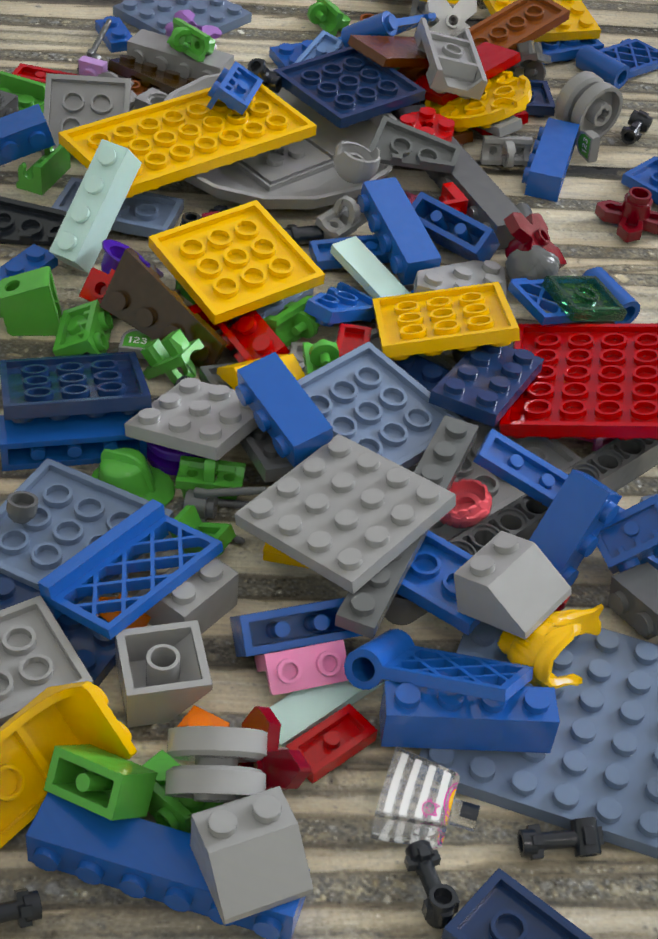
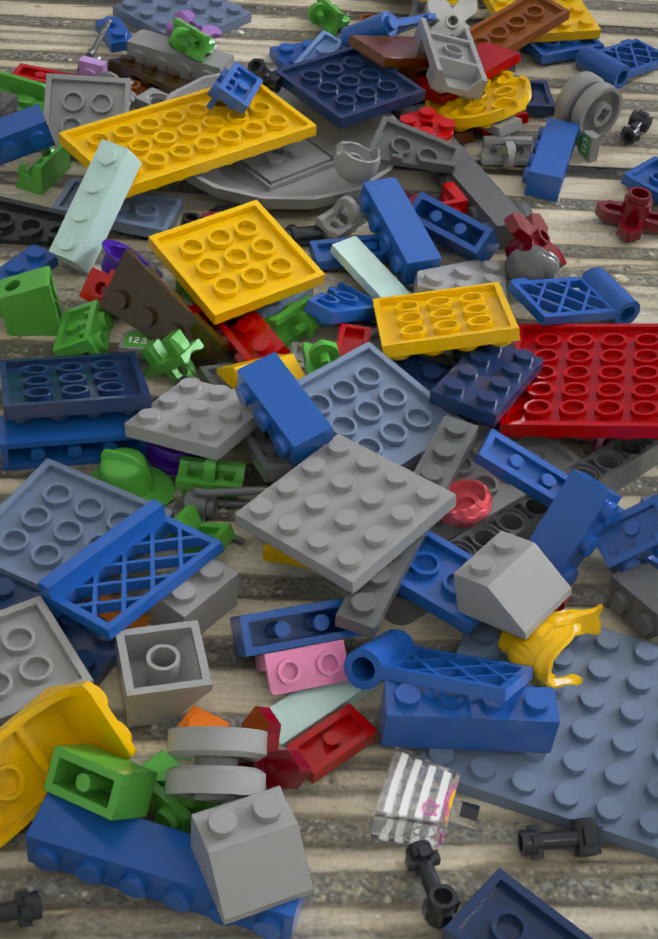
(21, 506): dark grey hinge -> none
(532, 60): dark grey hips -> none
(584, 298): clear green tile -> none

